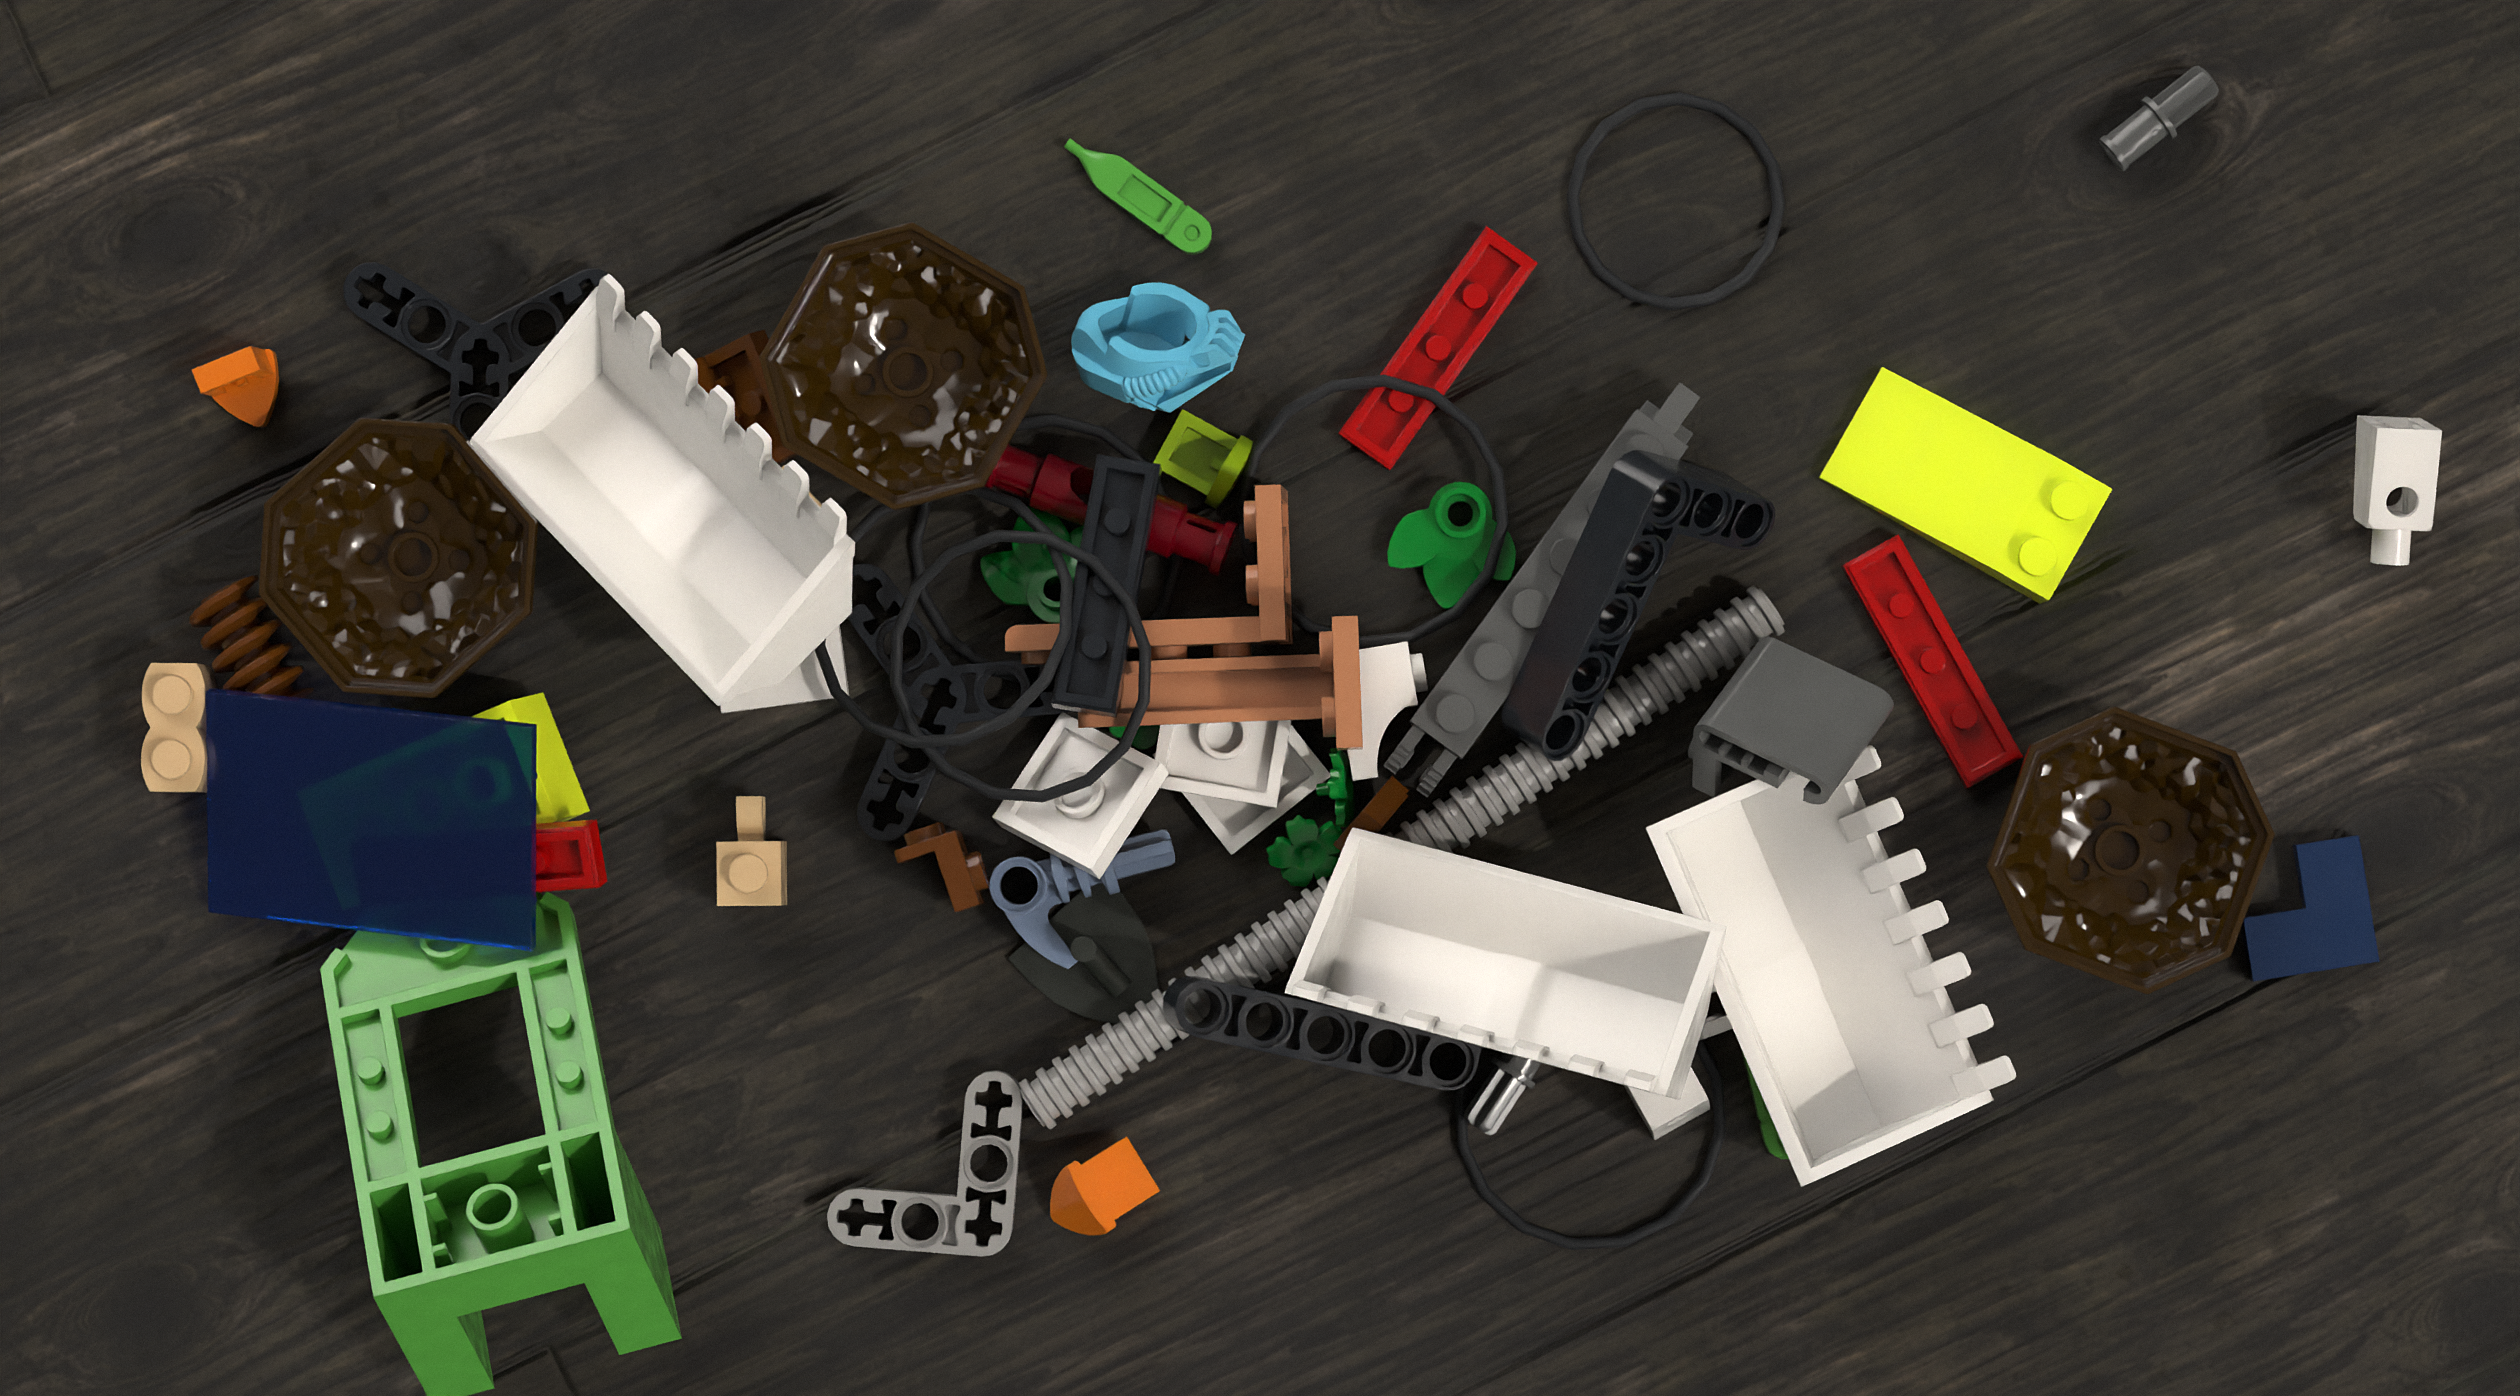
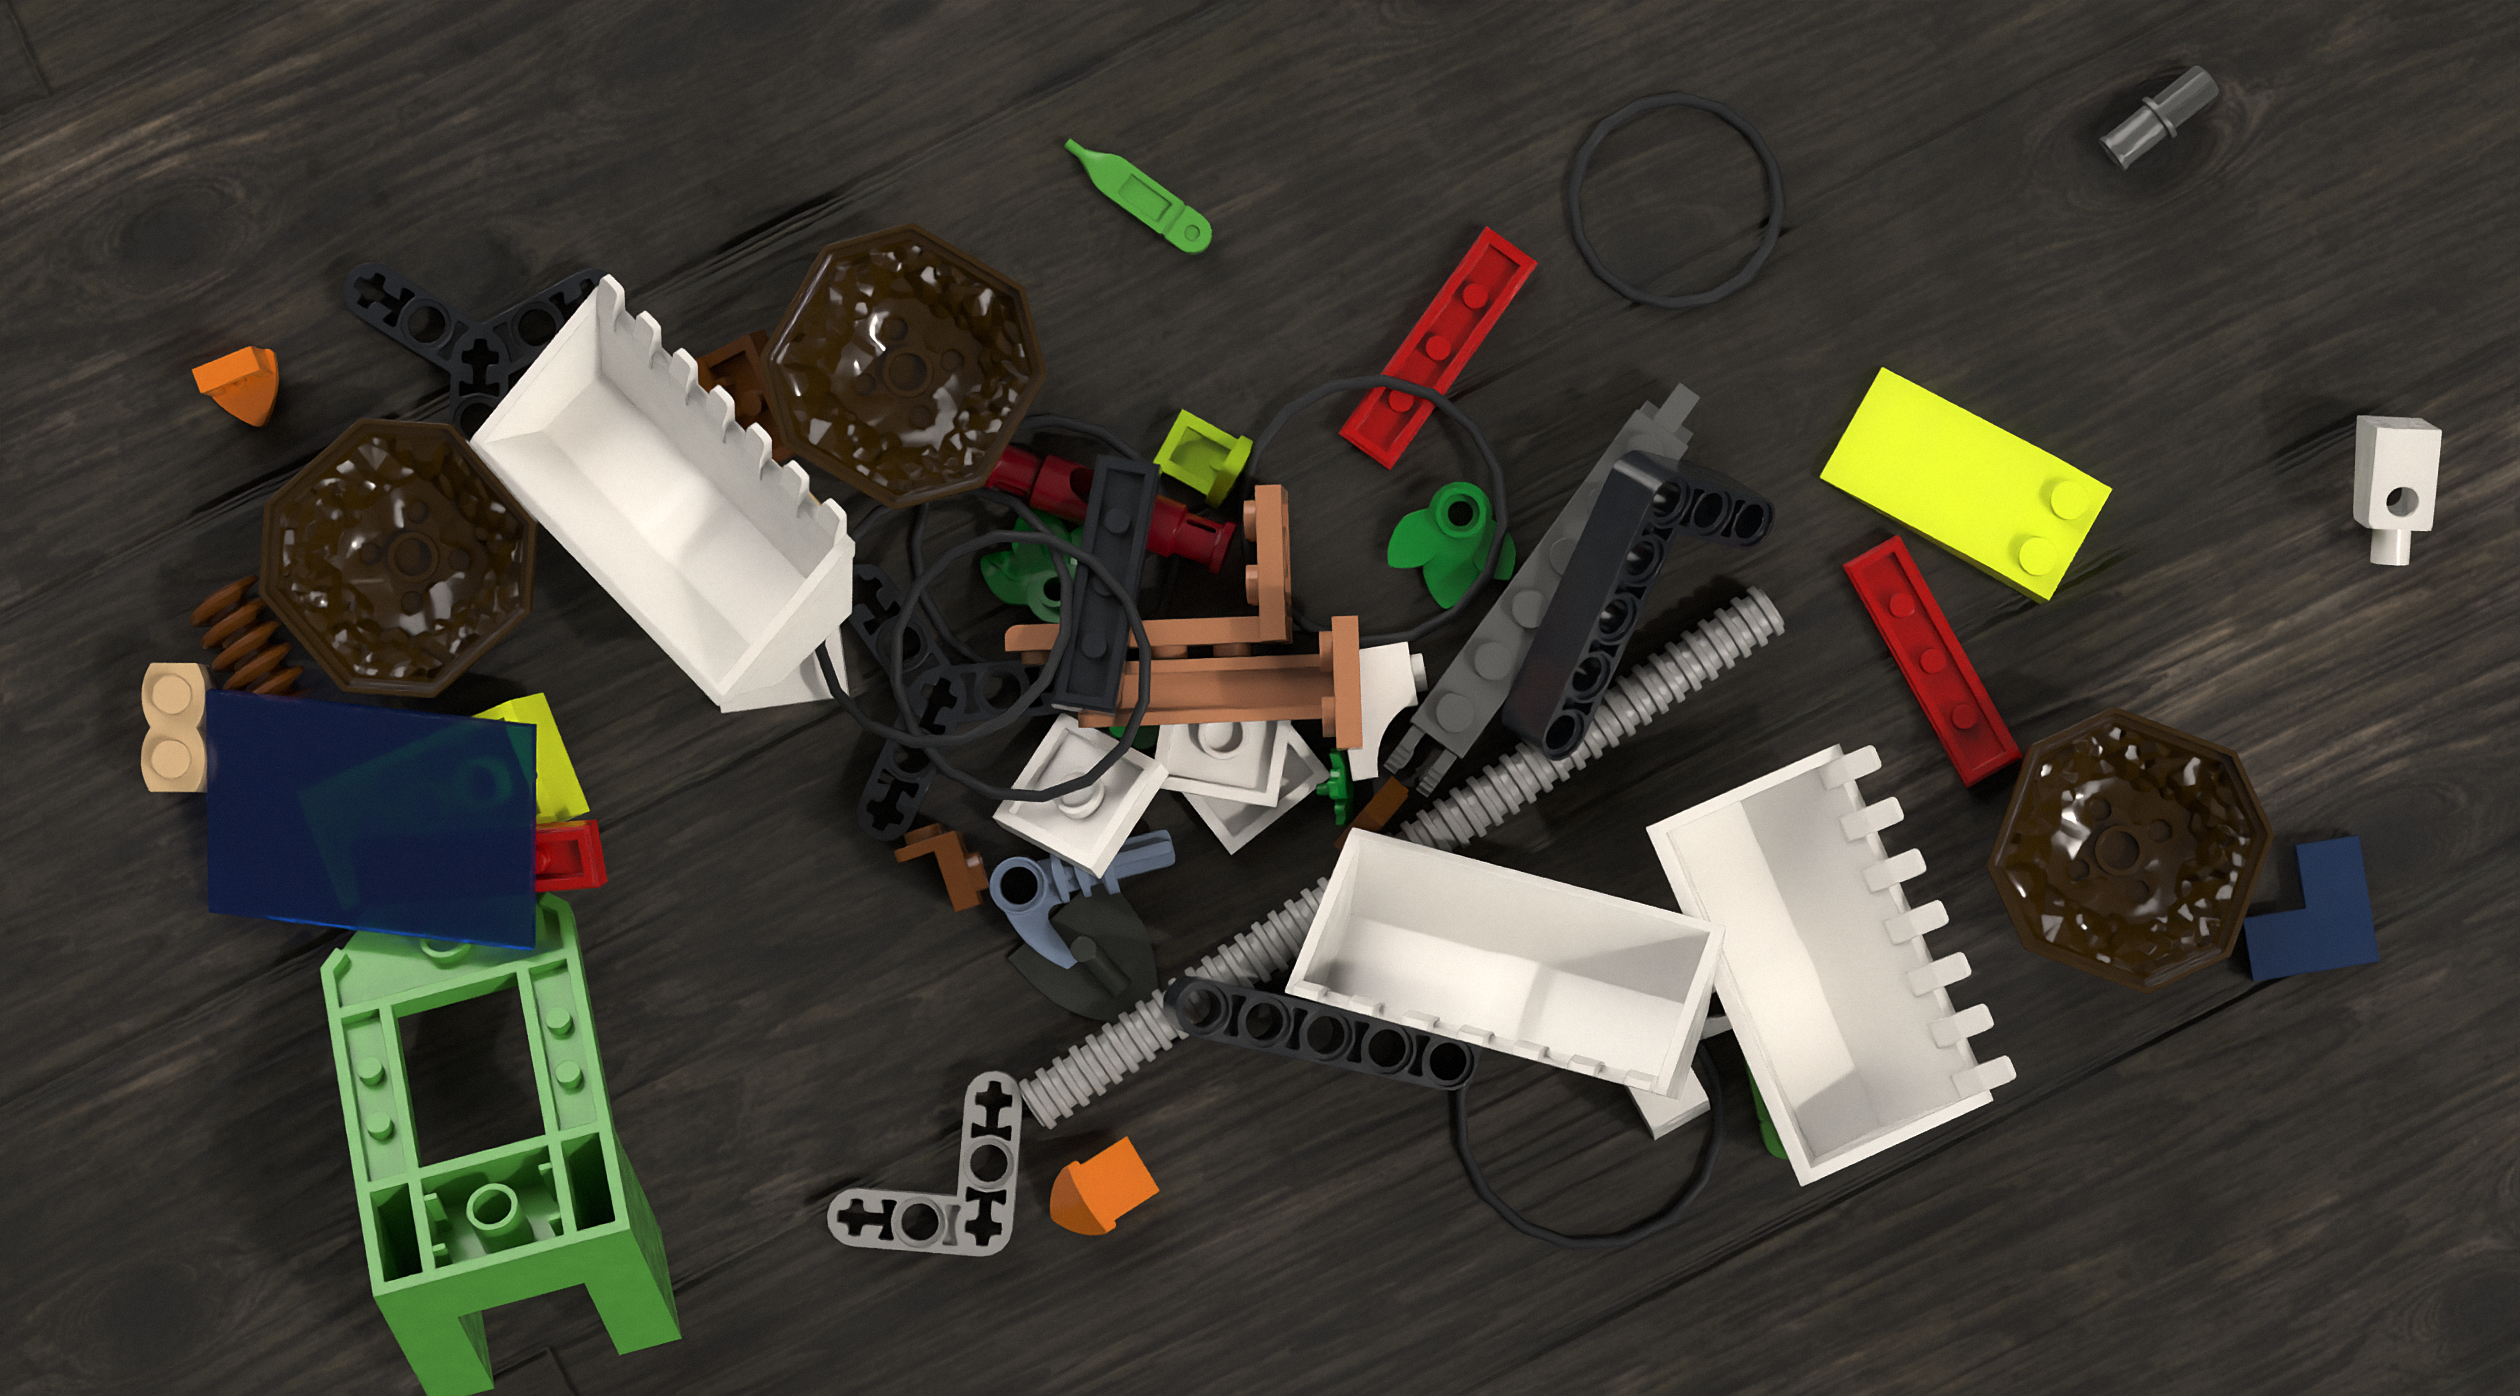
(752, 868): tan brick -> none
(1139, 347): medium azure helmet -> none
(1306, 851): green plant -> none
(1500, 1091): dark grey axle -> none
(1787, 716): dark grey piece -> none

